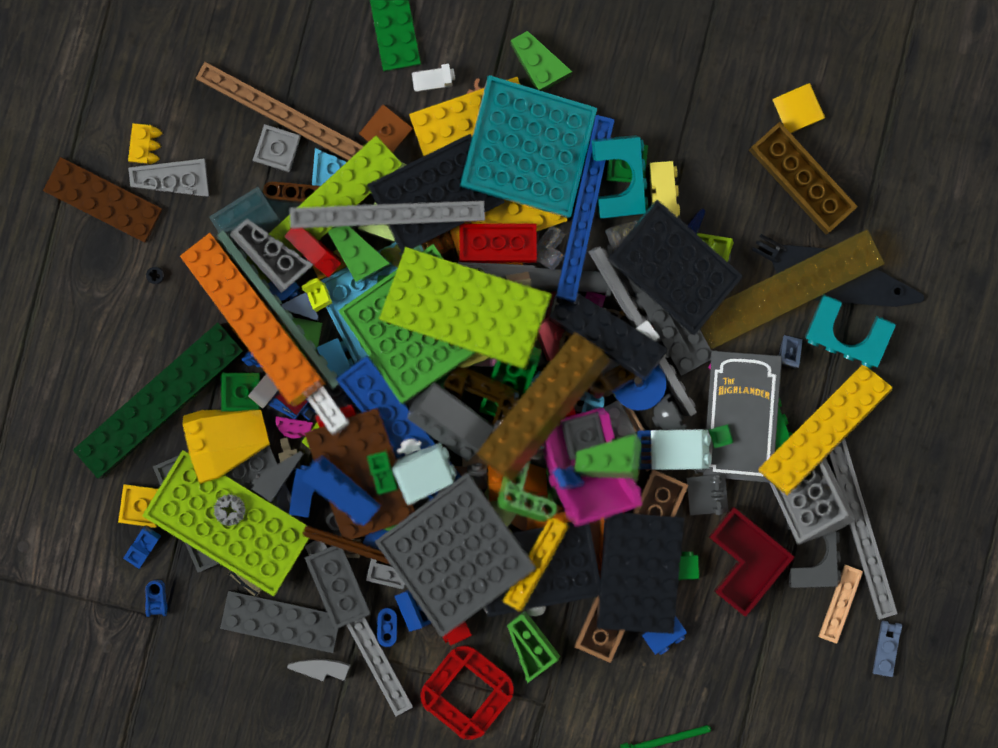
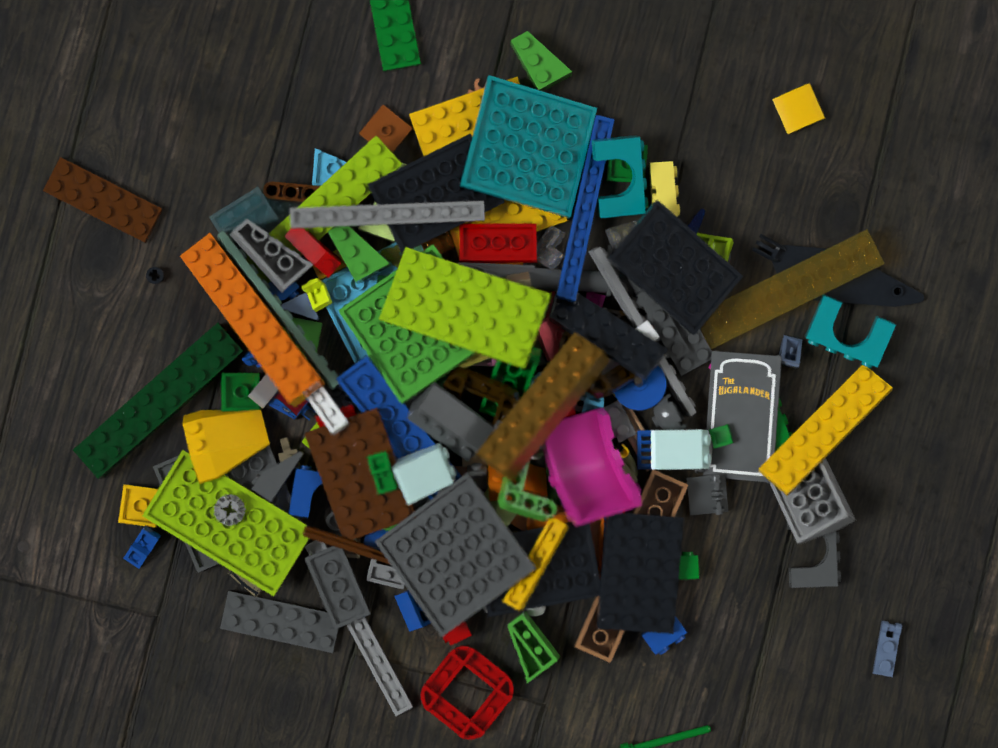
(142, 144): yellow plate -> none
(155, 603): blue piece -> none
(175, 177): light grey wing -> none
(276, 148): light grey plate -> none
(278, 111): medium nougat plate -> none
(293, 428): dark pink plate -> none
(320, 668): light grey slope -> none
(335, 356): dark azure brick -> none
(340, 490): blue wedge -> none
(387, 627): blue plate -> none
(409, 446): white plate -> none
(433, 78): white bracket -> none
(568, 478): blue slope -> none
(582, 433): dark grey tile -> none
(611, 459): bright green wedge -> none
(758, 561): dark red piece -> none
(803, 178): pearl gold brick -> none
(840, 604): light nougat tile -> none
(863, 532): light grey plate -> none

